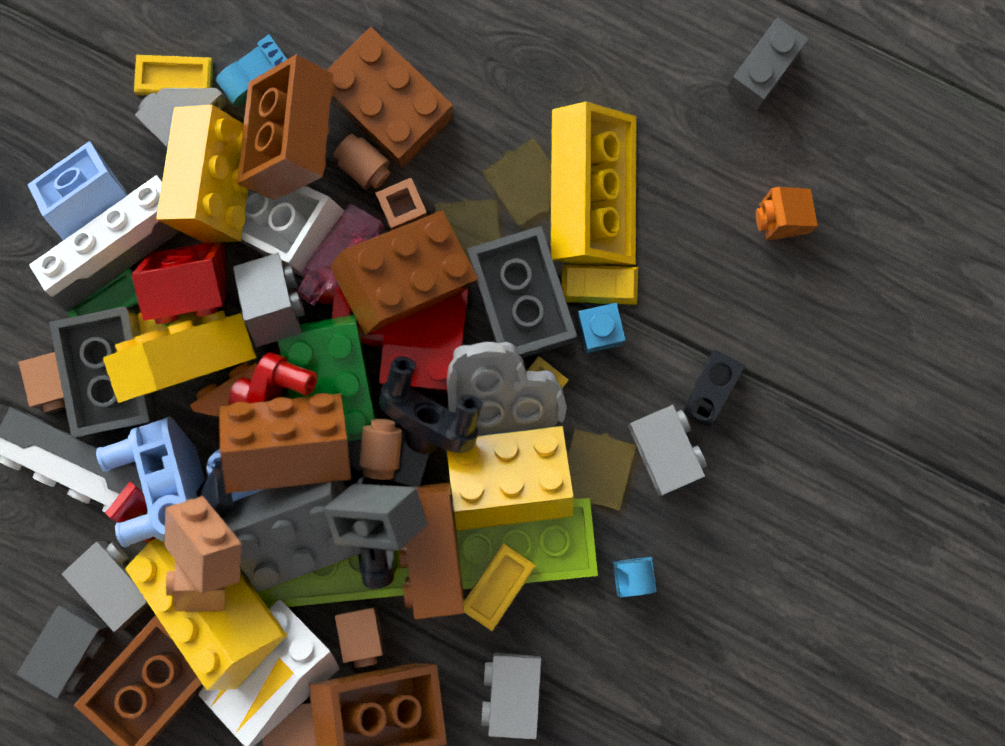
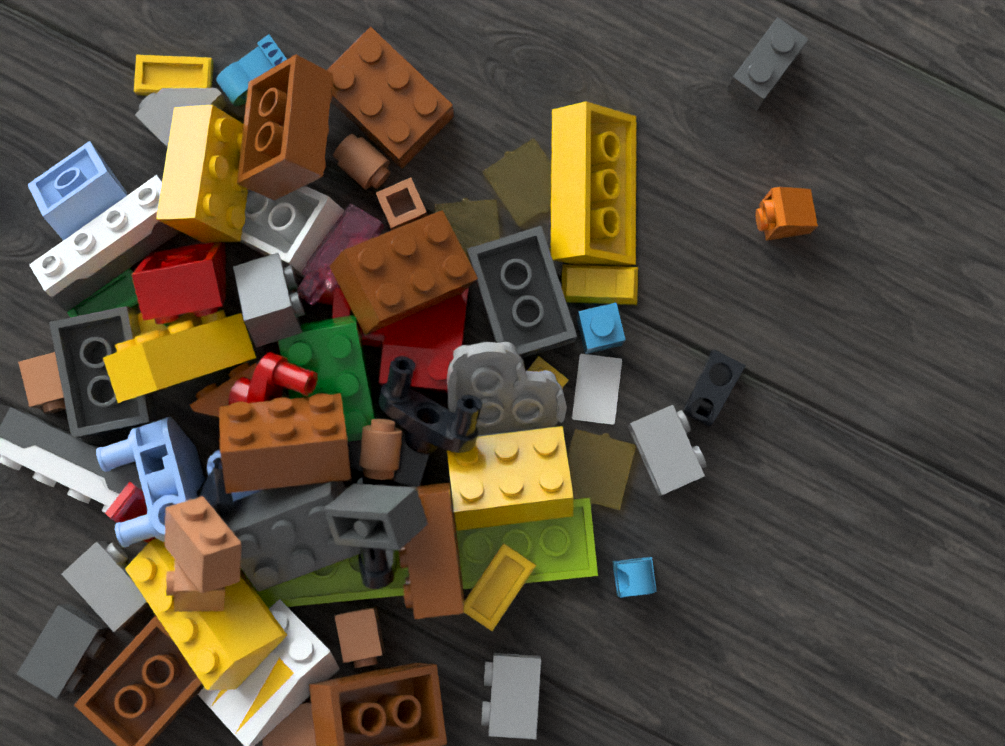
(597, 389): none -> white sticker

